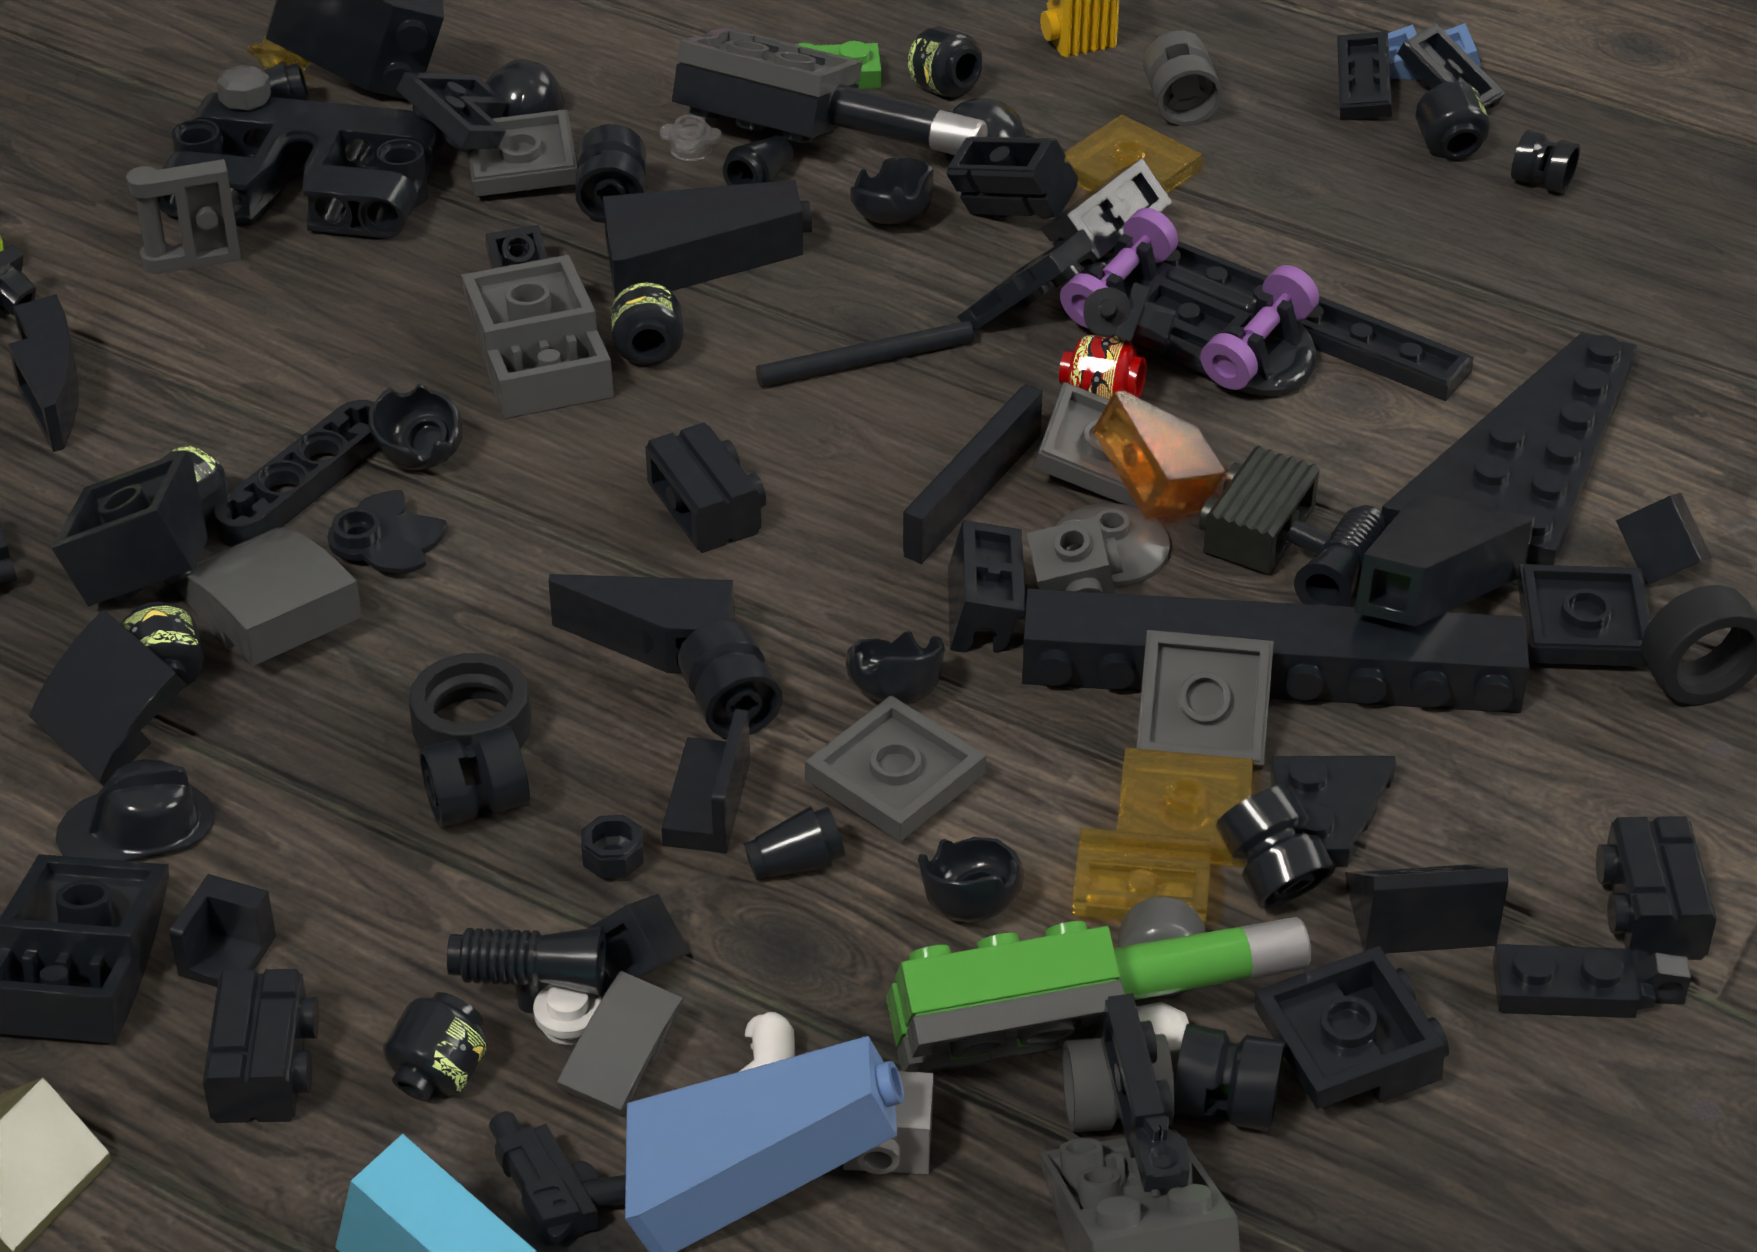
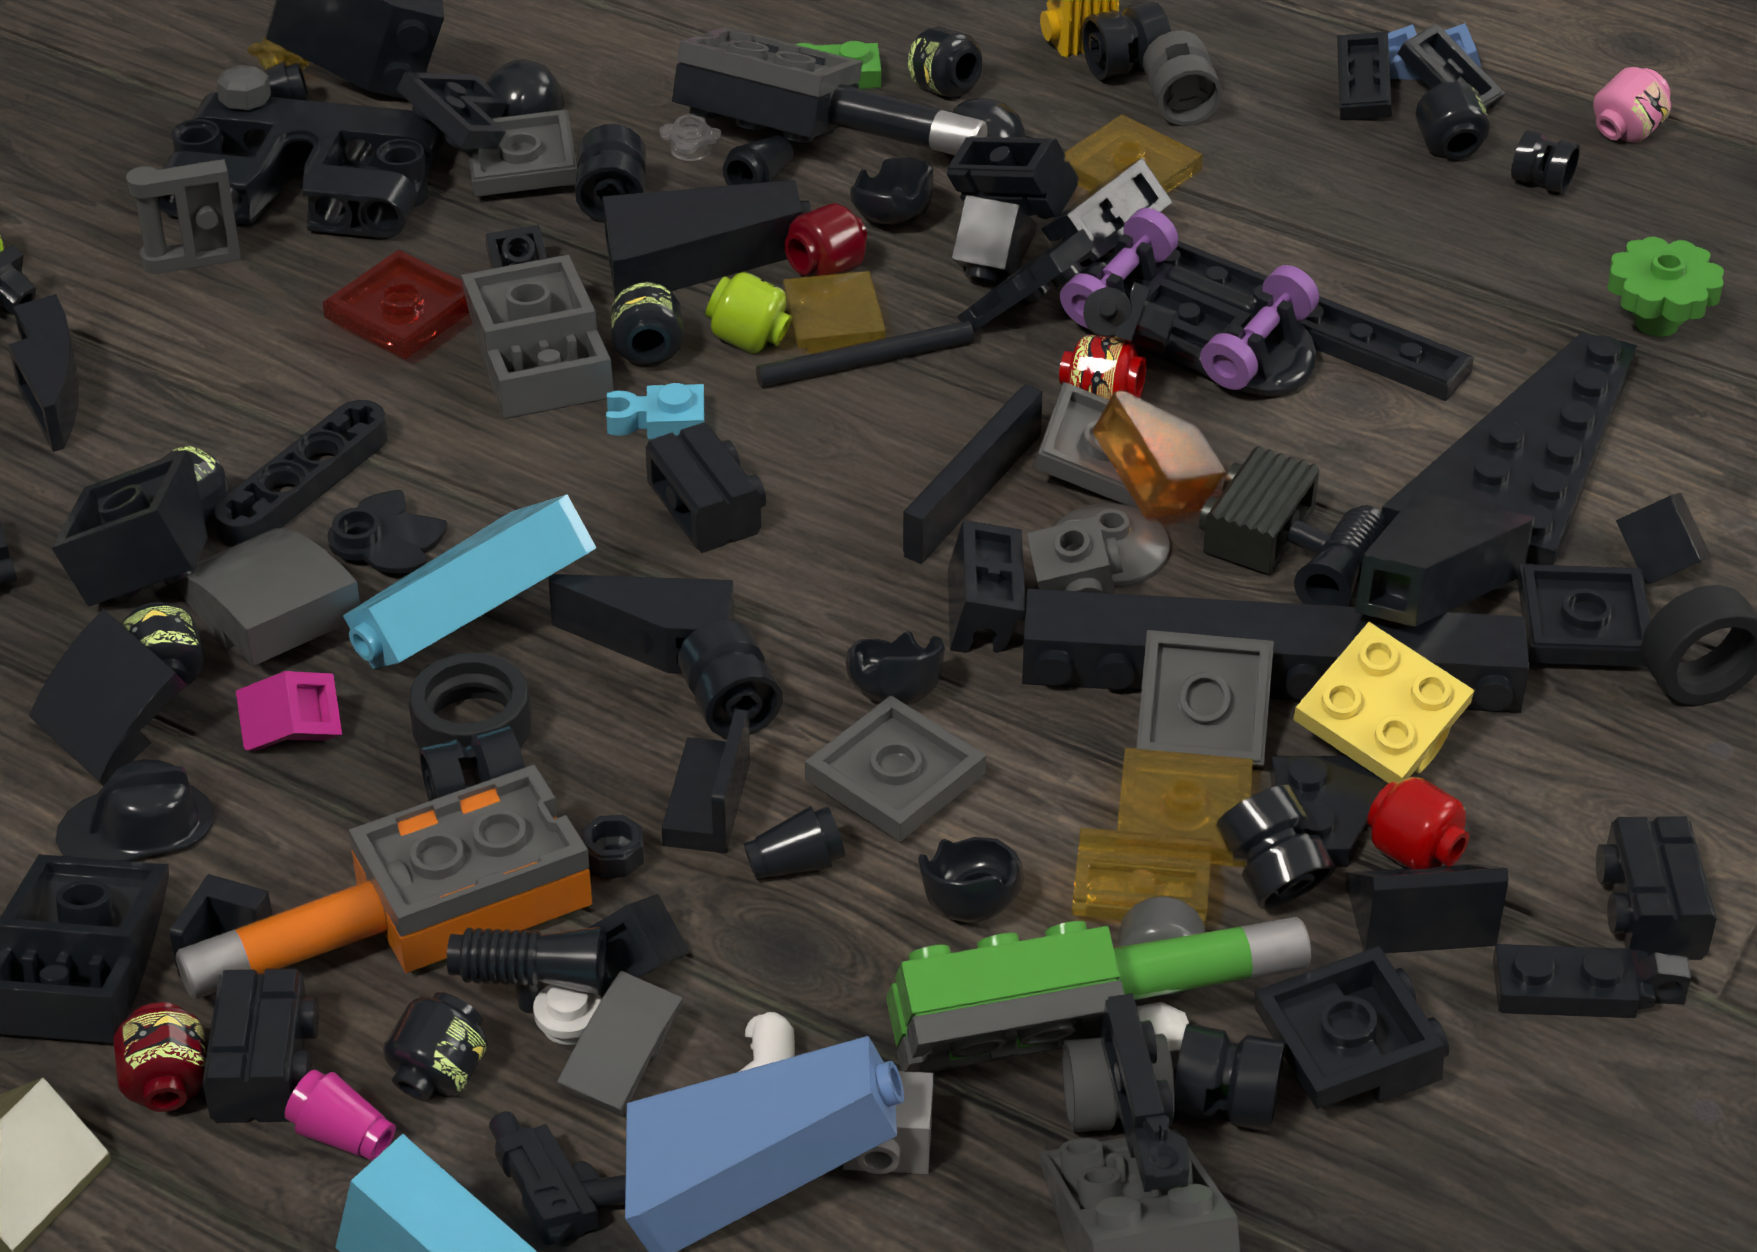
(160, 1056): none -> dark red head
(288, 709): none -> dark pink panel
(336, 1115): none -> dark pink cone
(399, 304): none -> clear red plate
(415, 427): black hair -> none
(421, 874): none -> piece
(468, 581): none -> medium azure slope
(661, 412): none -> medium azure plate
(748, 312): none -> lime head
(826, 241): none -> dark red head
(833, 311): none -> clear yellow piece
(992, 238): none -> slope
(1119, 41): none -> black wheel
(1384, 706): none -> light yellow plate
(1418, 824): none -> red head
(1632, 105): none -> bright pink head
(1664, 283): none -> bright green plant

